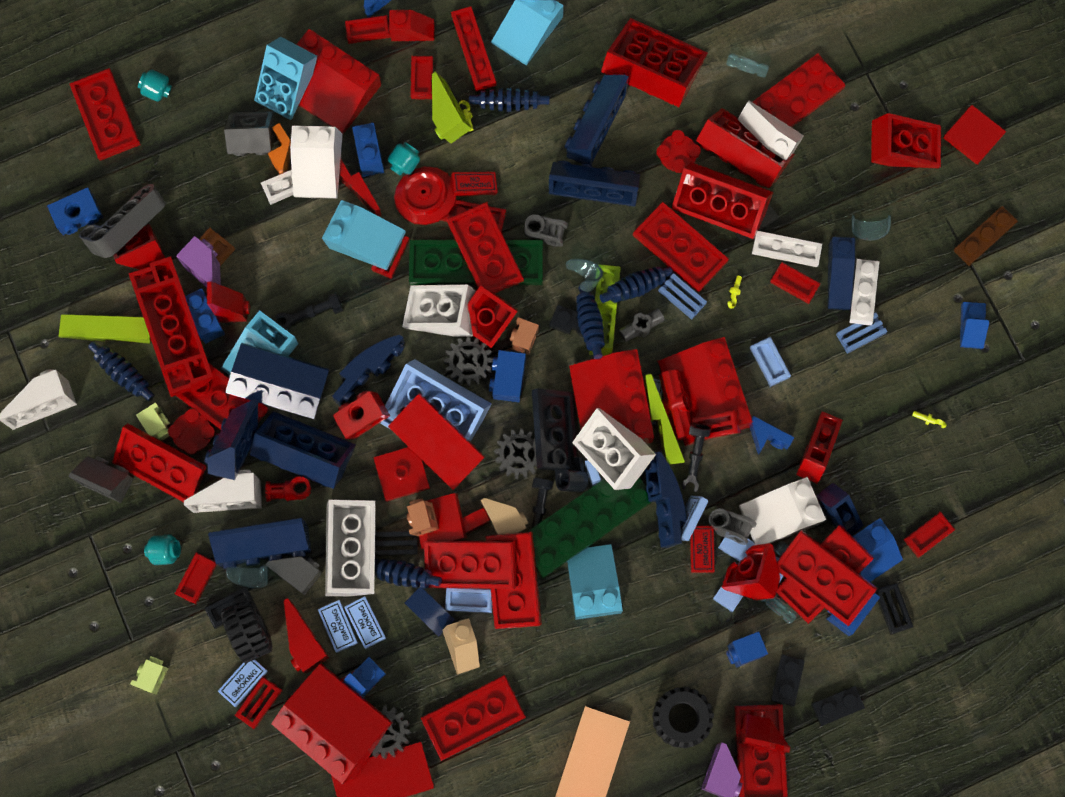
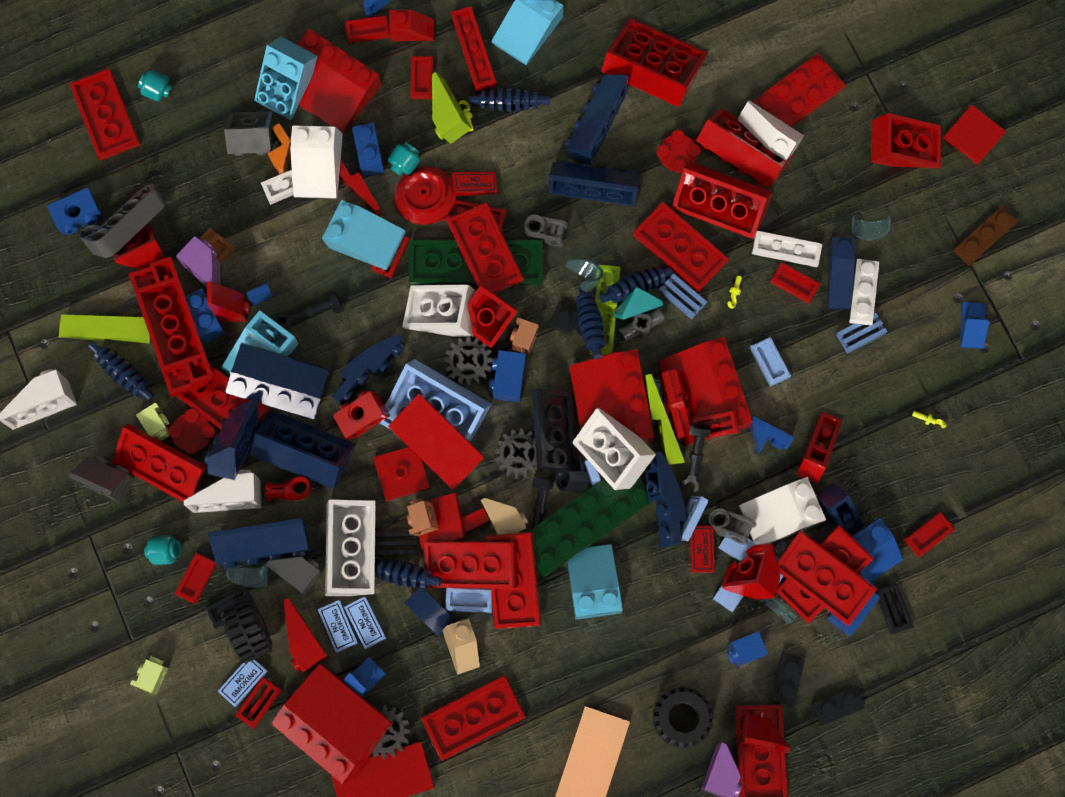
(259, 294): none -> blue tile
(637, 303): none -> teal slope
(747, 65): clear light blue axle -> none

